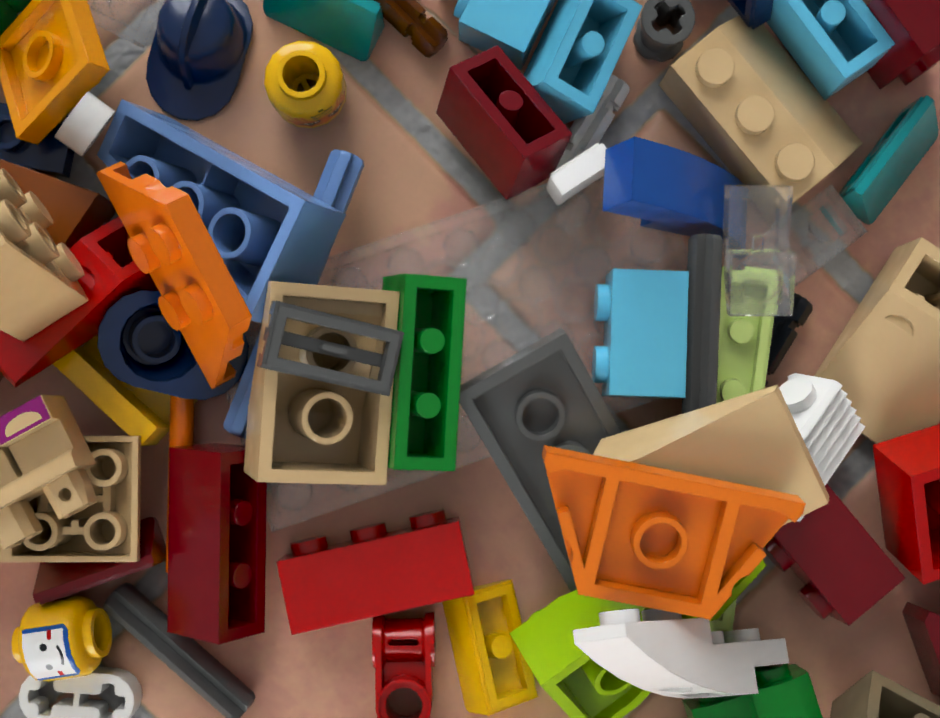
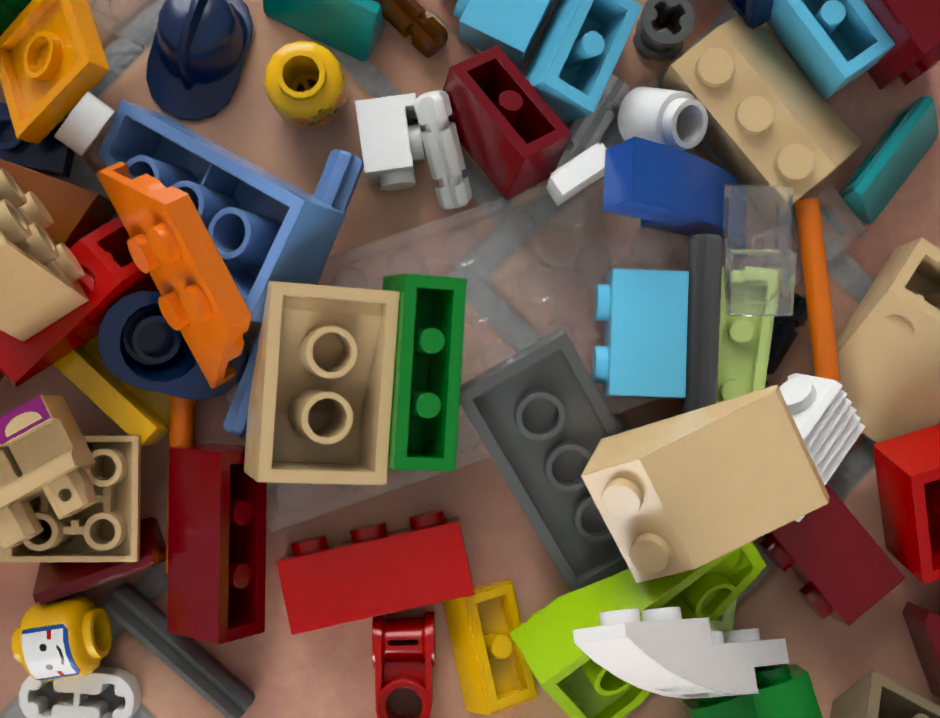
(275, 336): dark grey tile -> none
(389, 141): none -> white brick
(443, 149): none -> white axle
(660, 532): orange wing -> none
(663, 117): none -> white brick
(817, 288): none -> orange bar

